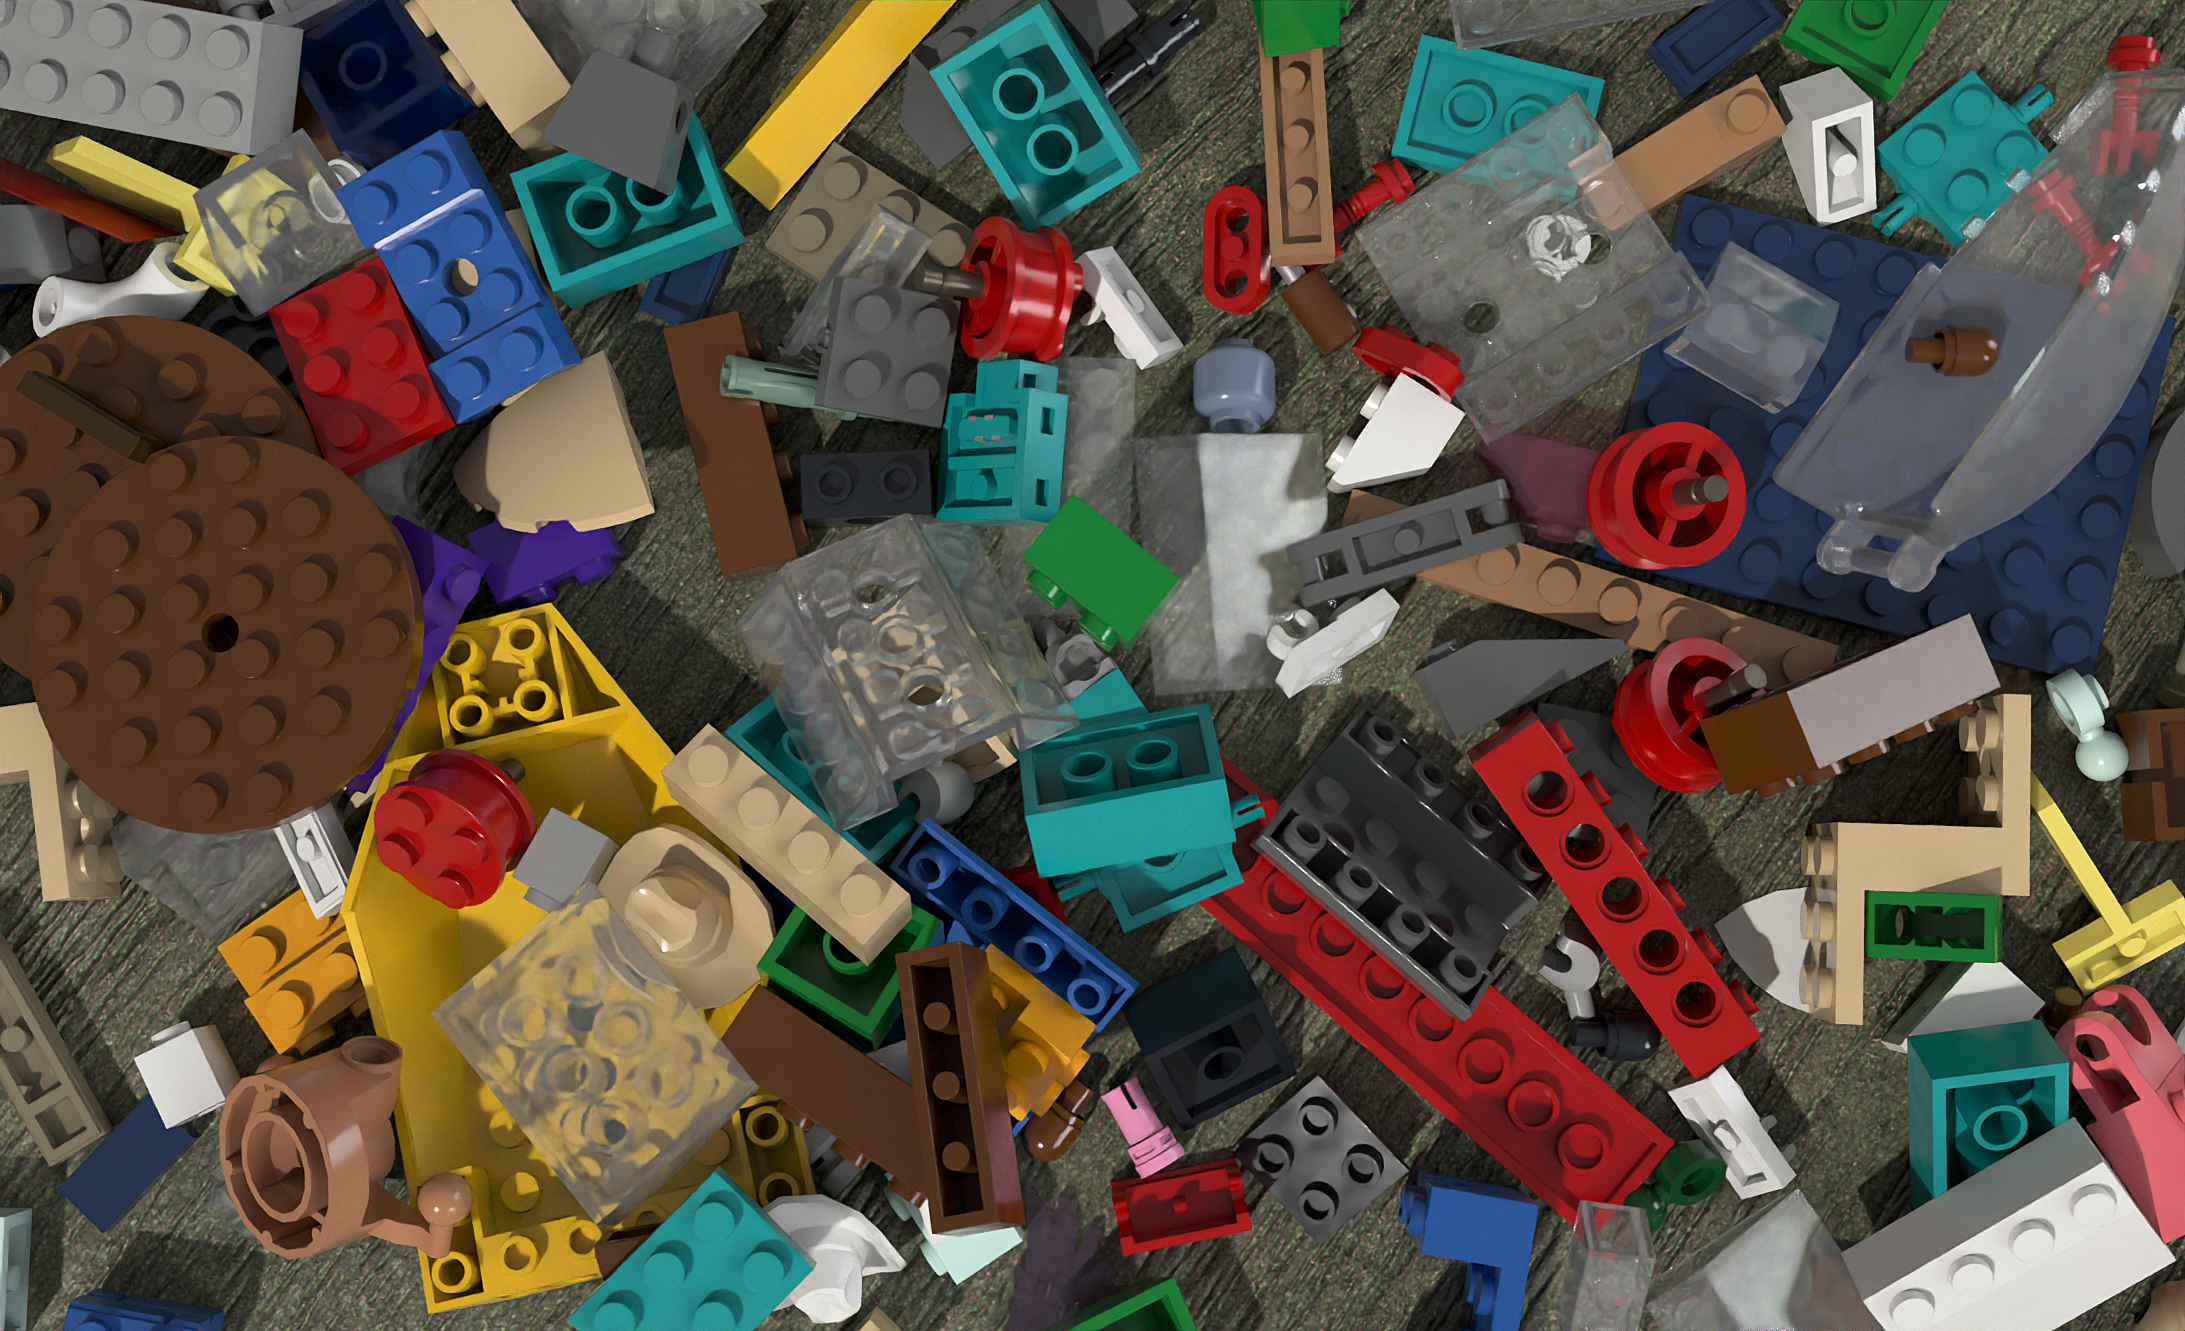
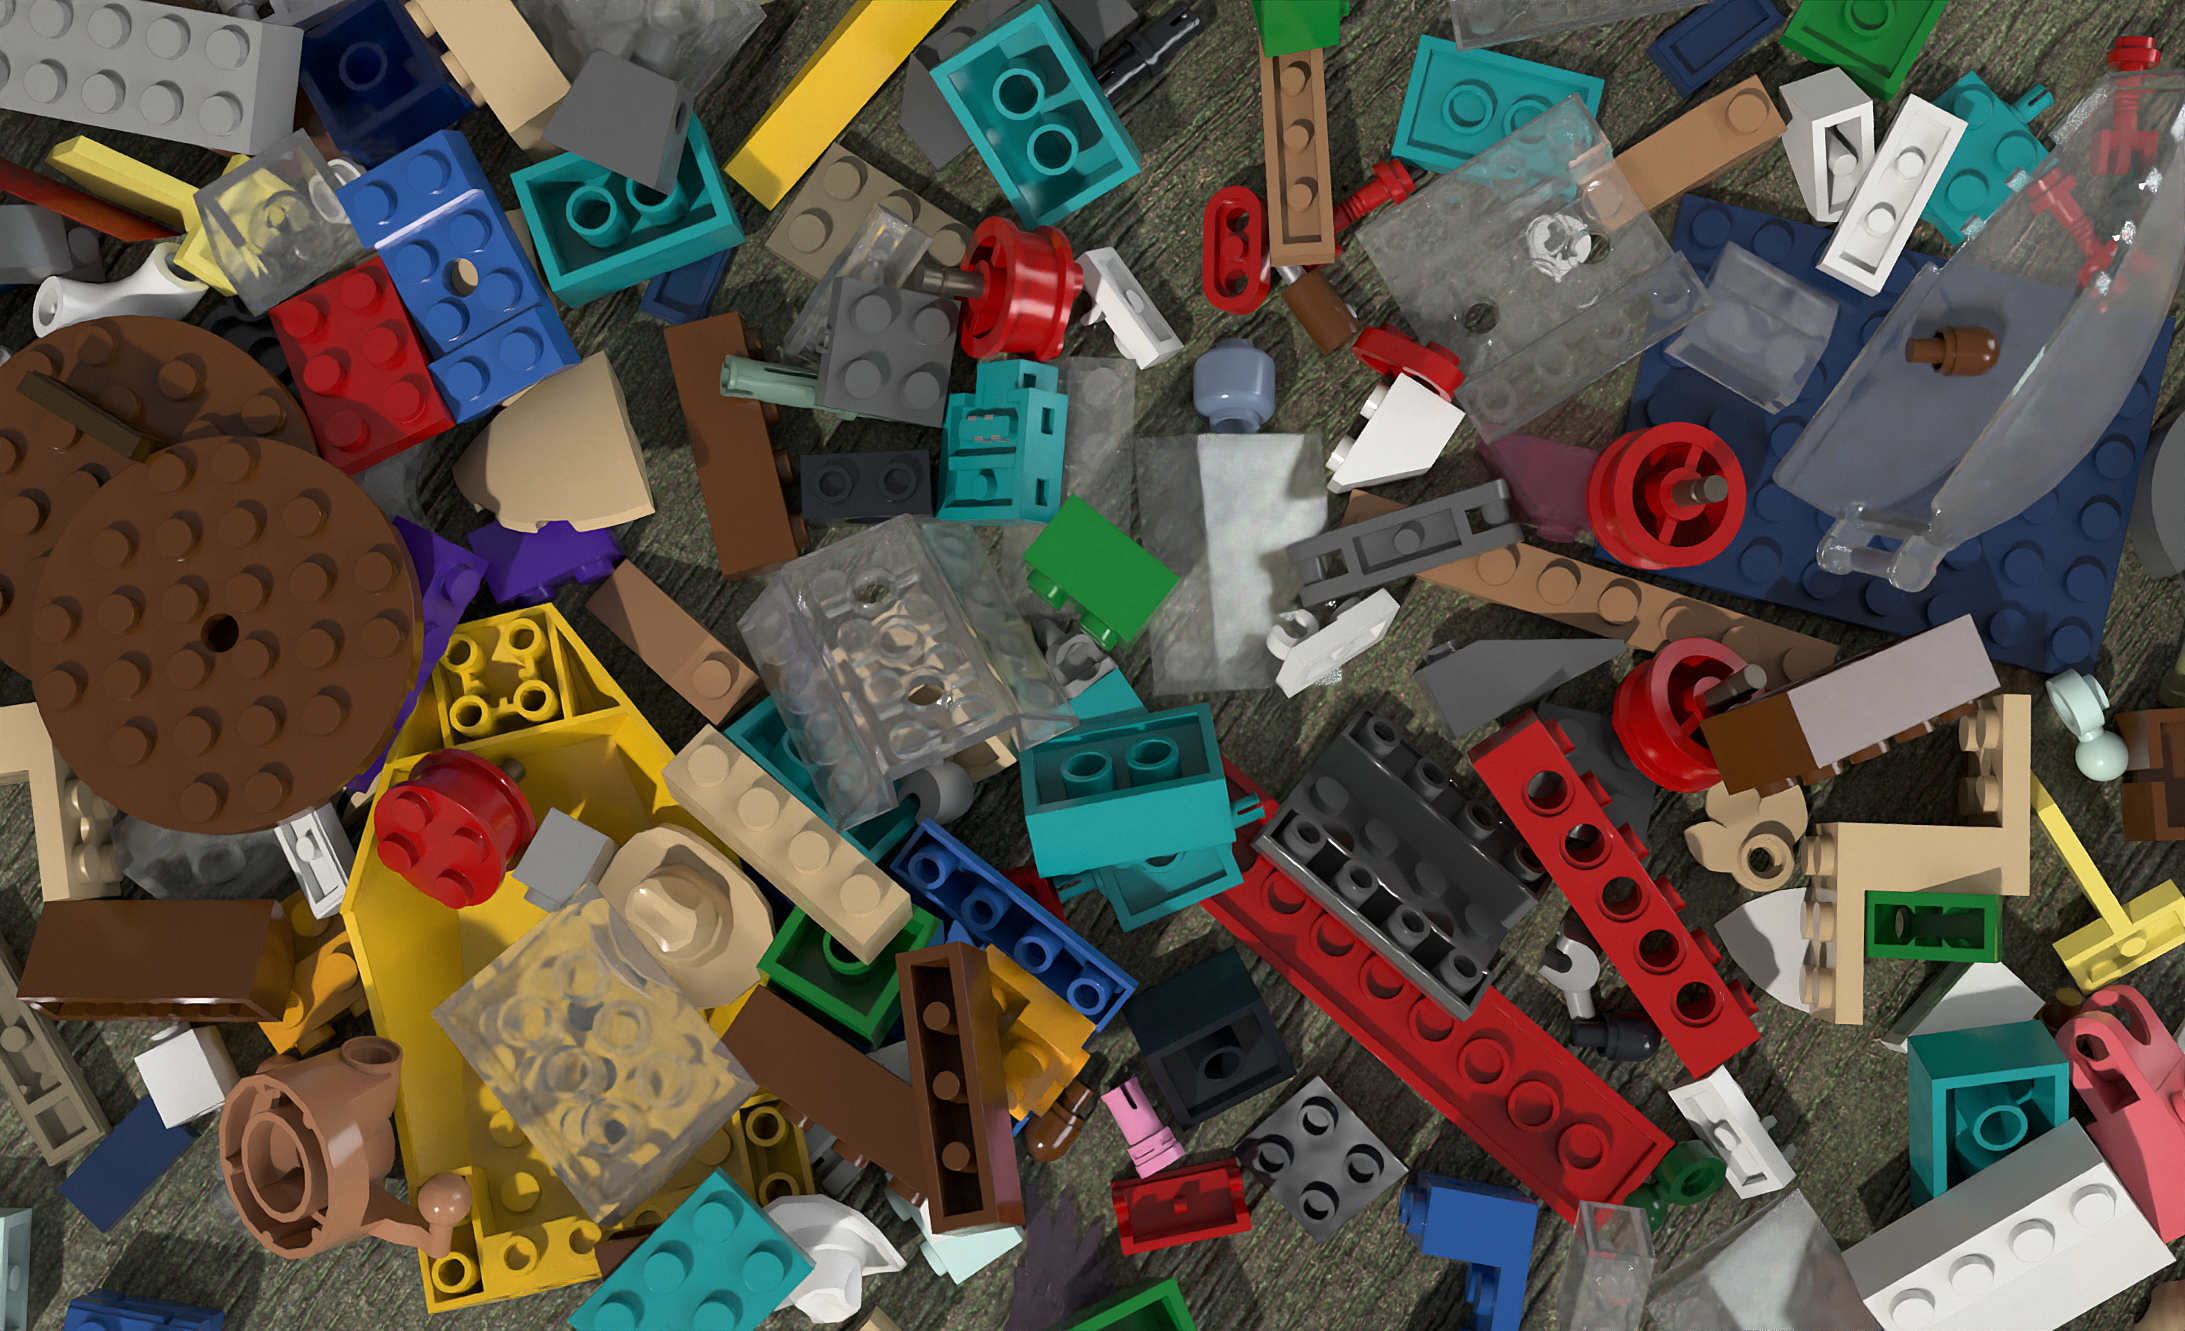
(160, 961): none -> reddish brown brick
(676, 645): none -> medium nougat slope
(1743, 824): none -> tan plate
(1891, 195): none -> white plate

